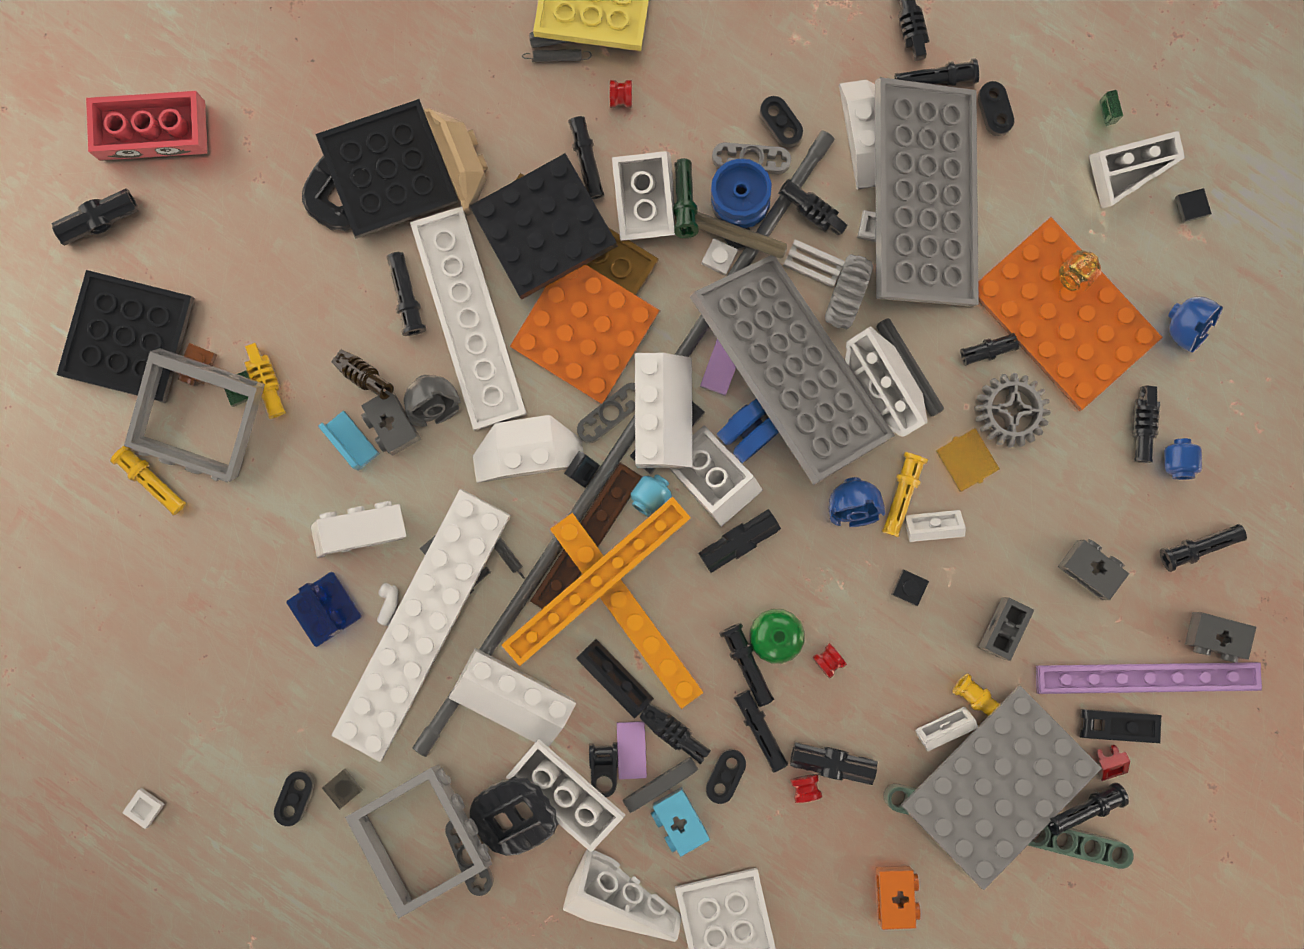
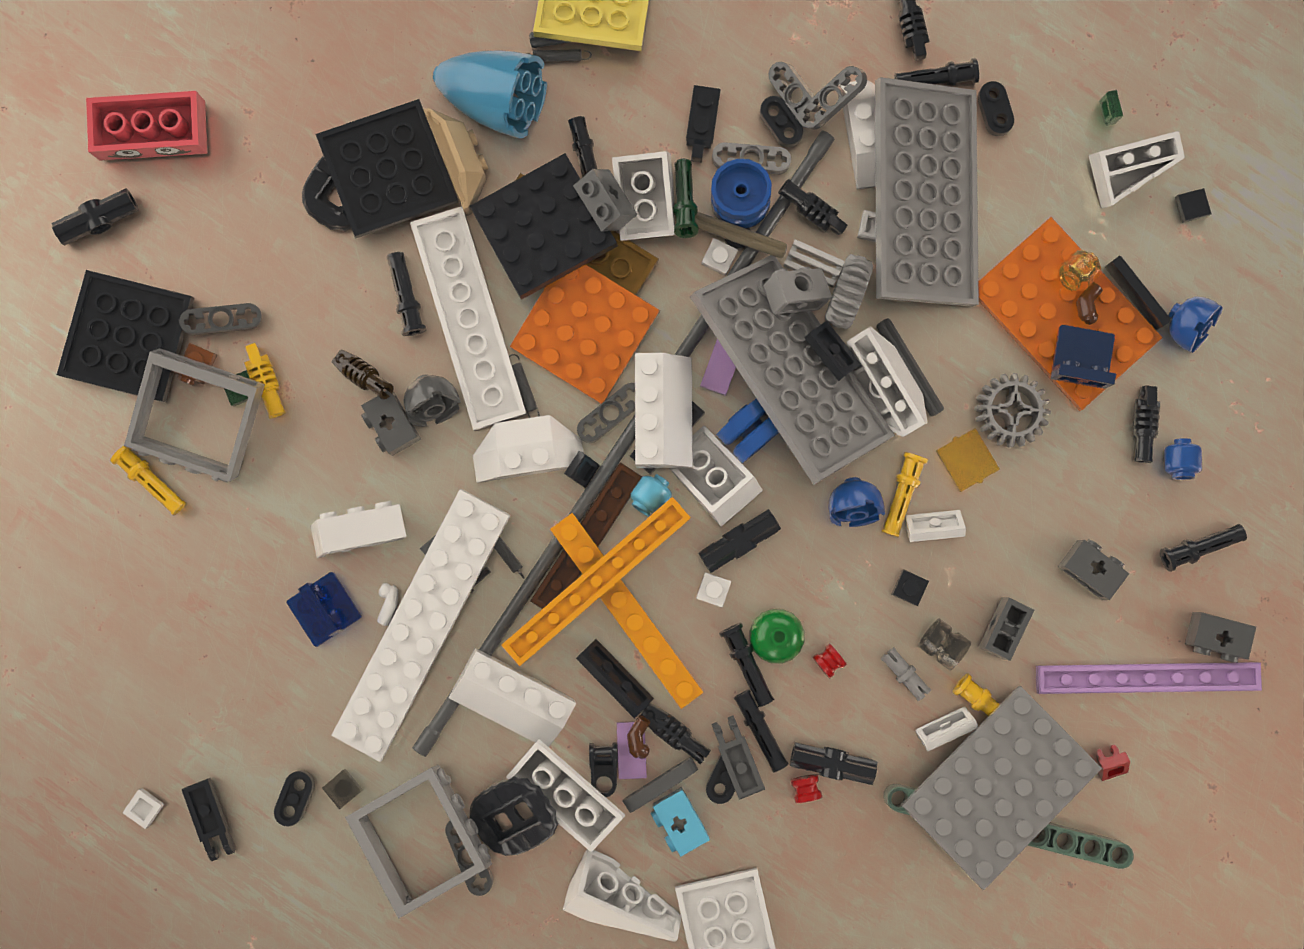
(200, 327): none -> dark grey beam
(208, 817): none -> black hinge
(349, 441): medium azure panel -> none
(484, 86): none -> dark azure cylinder
(524, 388): none -> dark grey piece
(605, 200): none -> dark grey brick
(620, 93): red wheel -> none
(635, 740): none -> reddish brown arm
(702, 120): none -> black hinge
(713, 589): none -> white plate
(739, 761): none -> dark grey hinge
(797, 290): none -> light grey brick
(809, 101): none -> dark grey beam
(832, 350): none -> black plate
(893, 914): orange brick -> none
(906, 674): none -> light grey pin
(951, 651): none -> clear smoke wheel
(989, 349): black pin -> none
(1083, 357): none -> dark blue bracket
(1086, 306): none -> reddish brown arm
(1098, 805): black pin -> none
(1121, 726): black plate -> none
(1137, 293): none -> black tile

